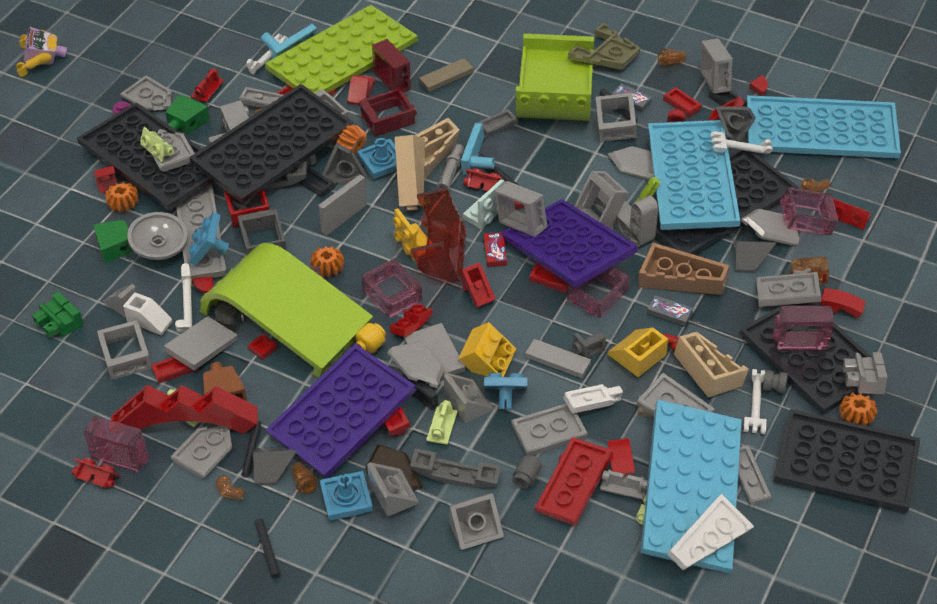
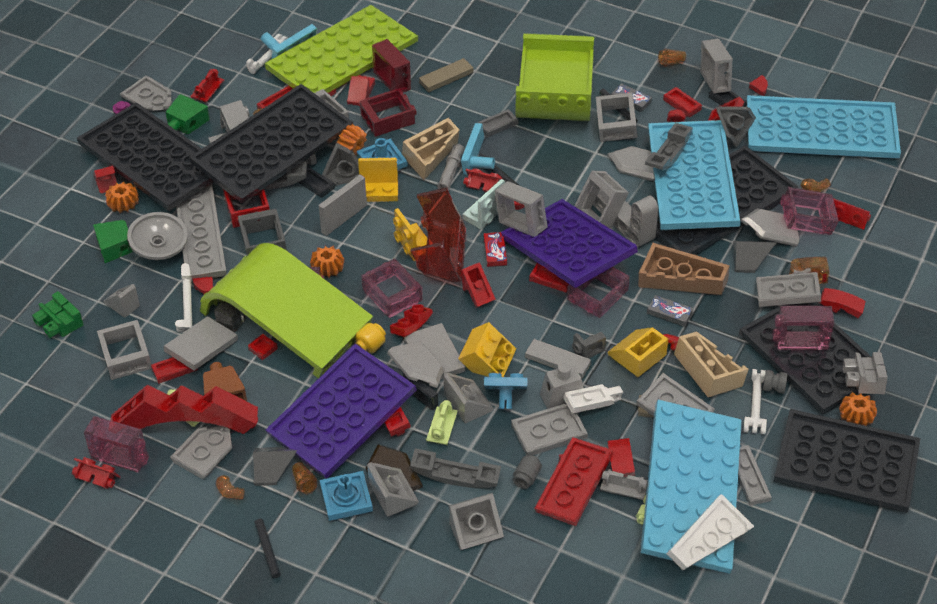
(39, 49): torso -> none
(148, 313): white slope -> none
(155, 144): yellowish green hinge -> none
(181, 149): light grey tile -> none
(206, 238): dark azure plate -> none
(248, 462): black bar -> none
(258, 97): light grey tile -> none
(380, 178): none -> yellow bracket
(410, 169): tan slope -> none
(559, 382): none -> light grey torso
(611, 53): olive wing -> none
(649, 189): lime axle -> none
(671, 148): none -> dark grey slope
(720, 144): white hinge -> none

